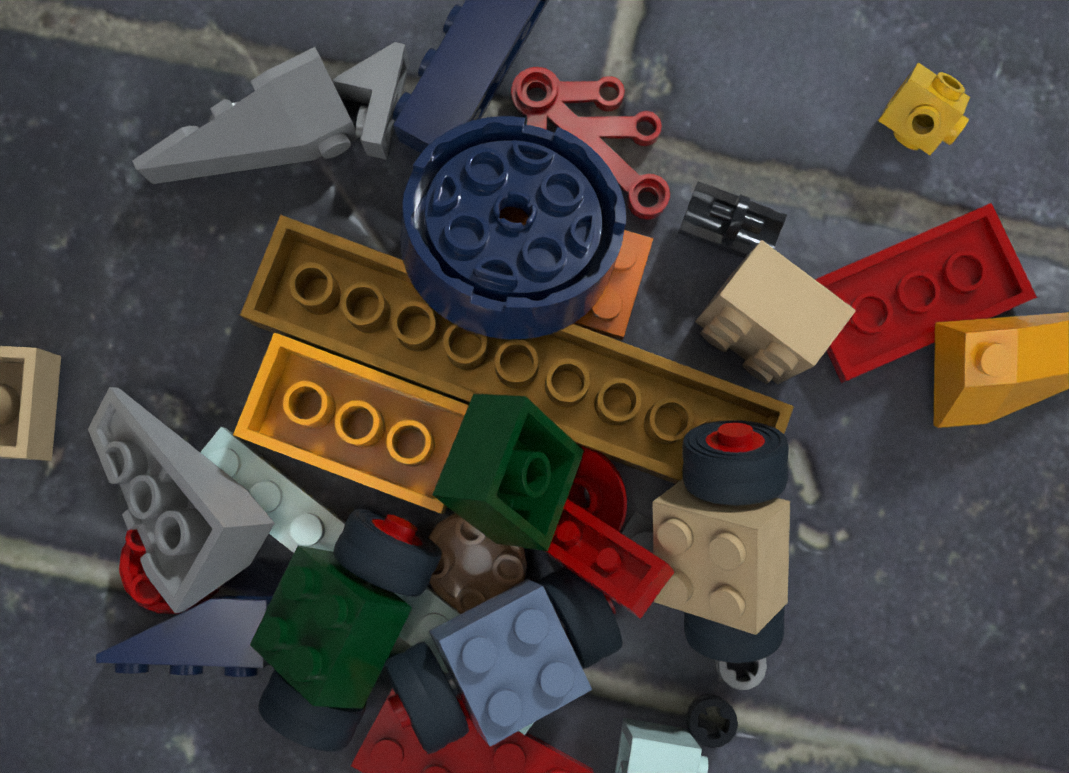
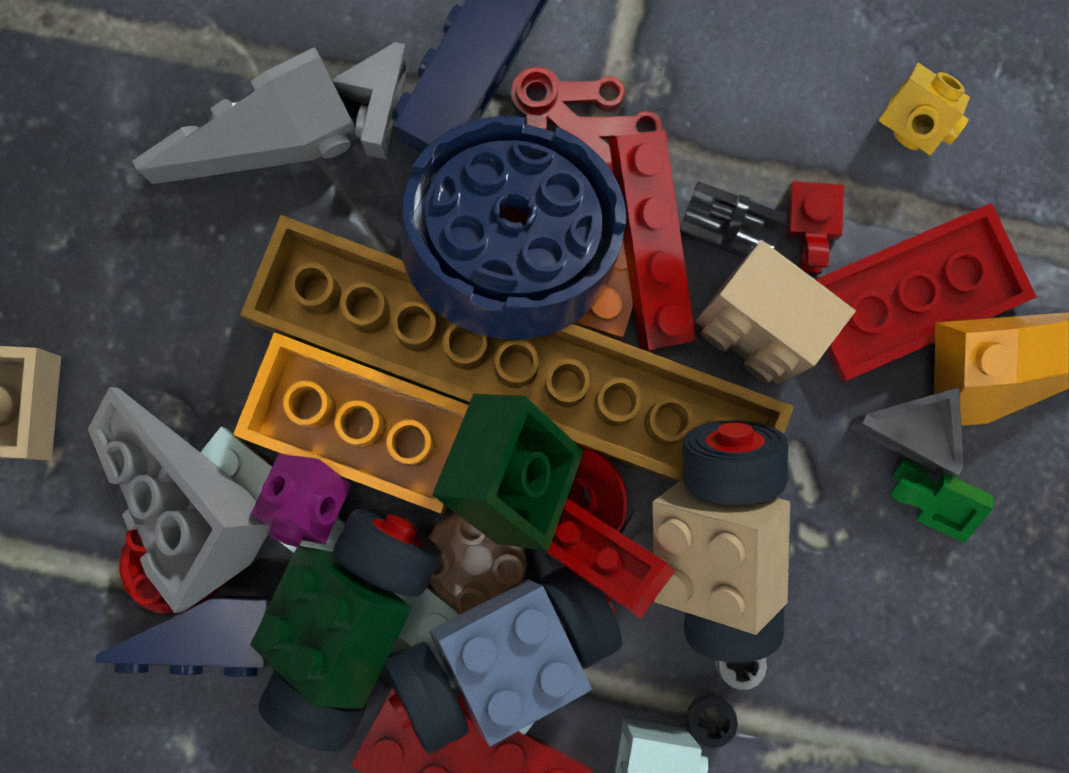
(300, 500): none -> magenta brick
(653, 240): none -> red plate
(815, 217): none -> red plate
(920, 431): none -> flat silver slope
(946, 505): none -> green plate

